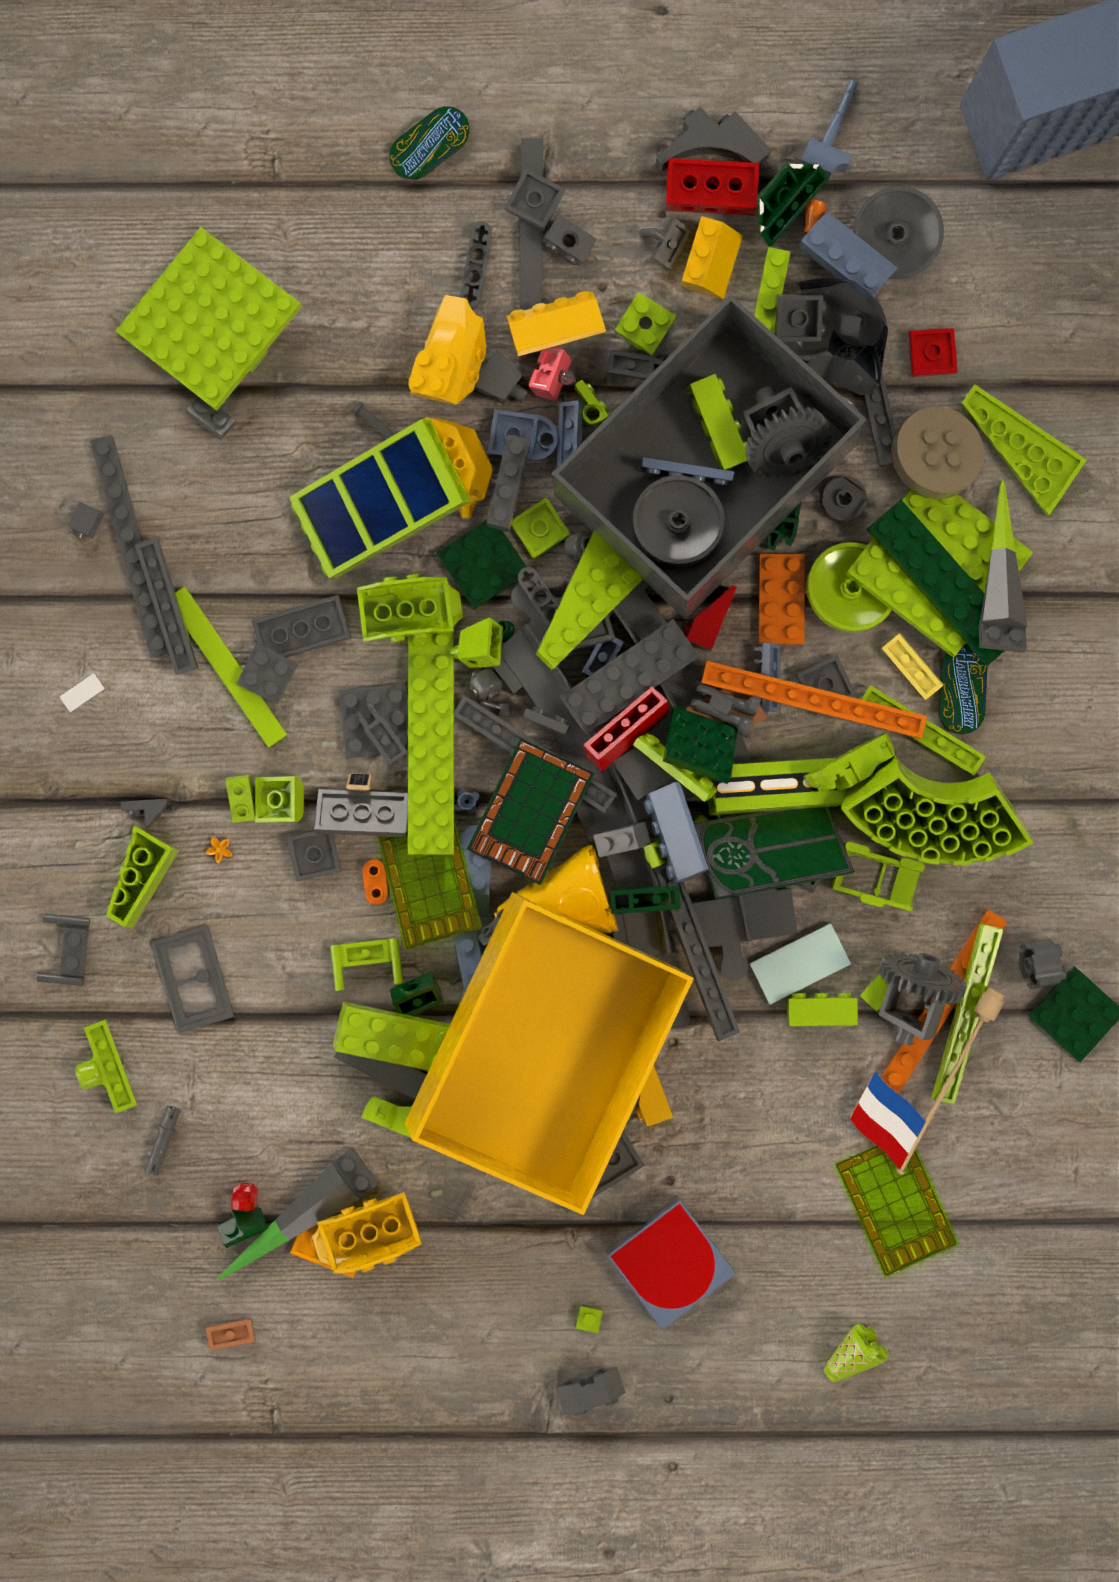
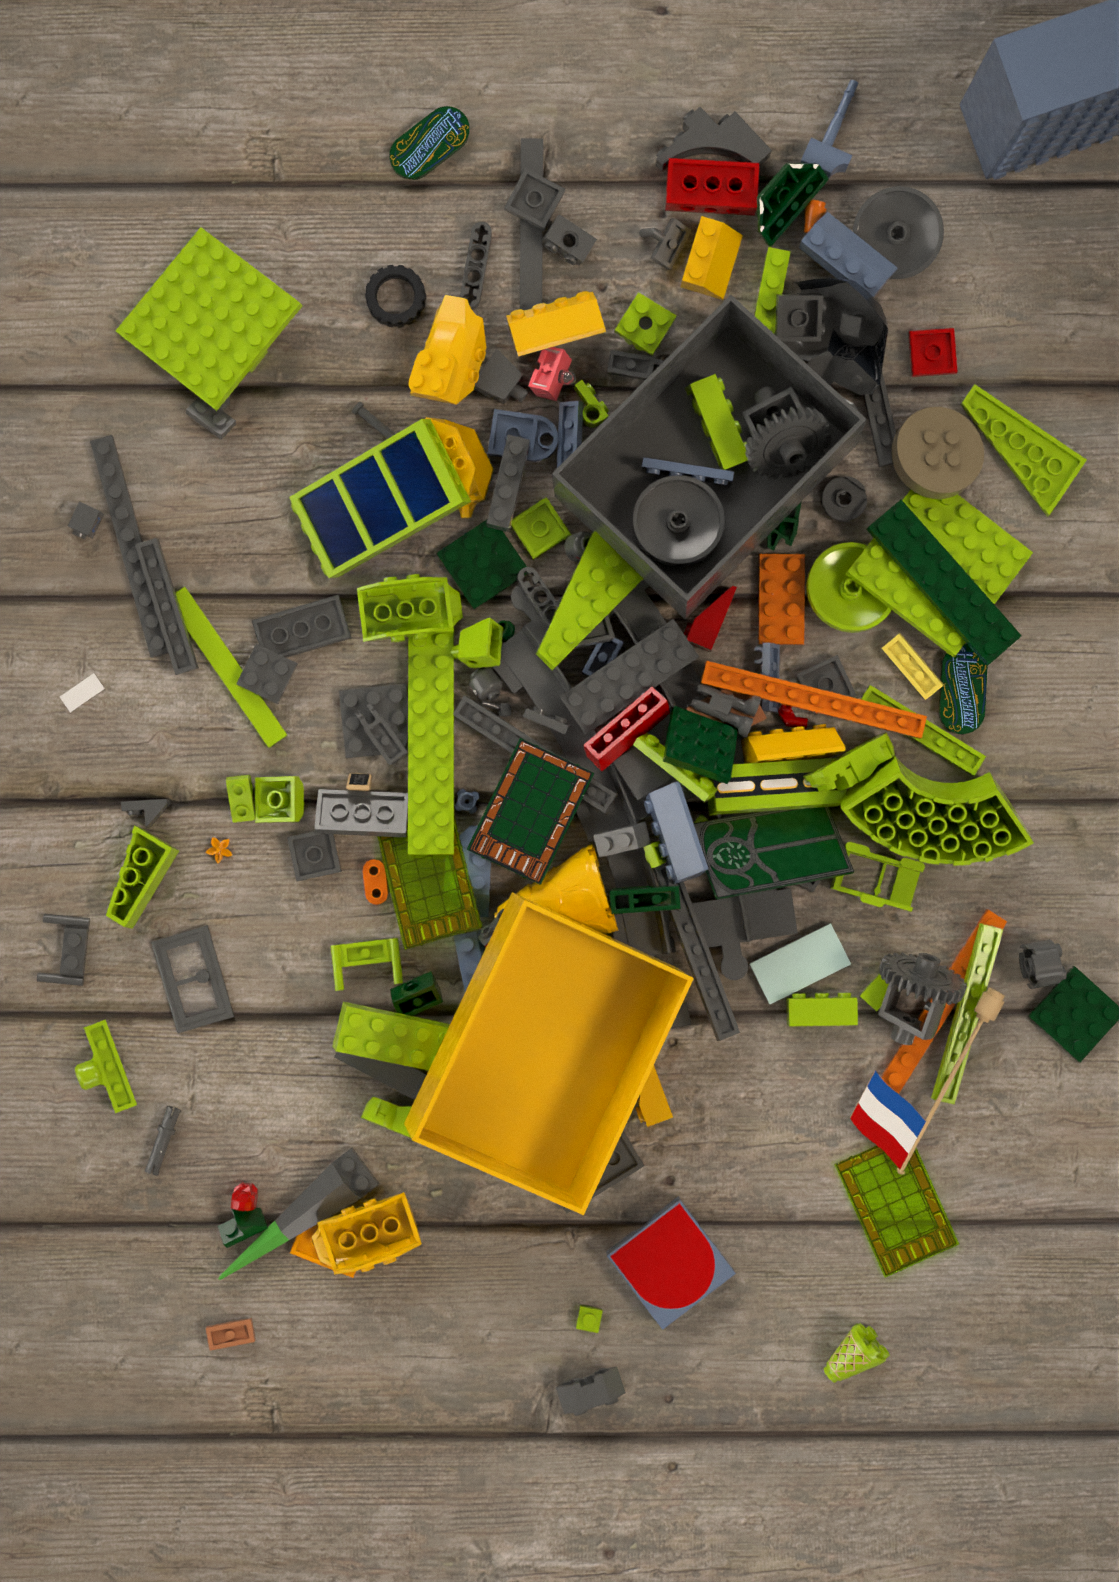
(389, 273): none -> black tyre
(789, 718): none -> red arm
(793, 745): none -> yellow slope
(1003, 611): dark grey plate -> none

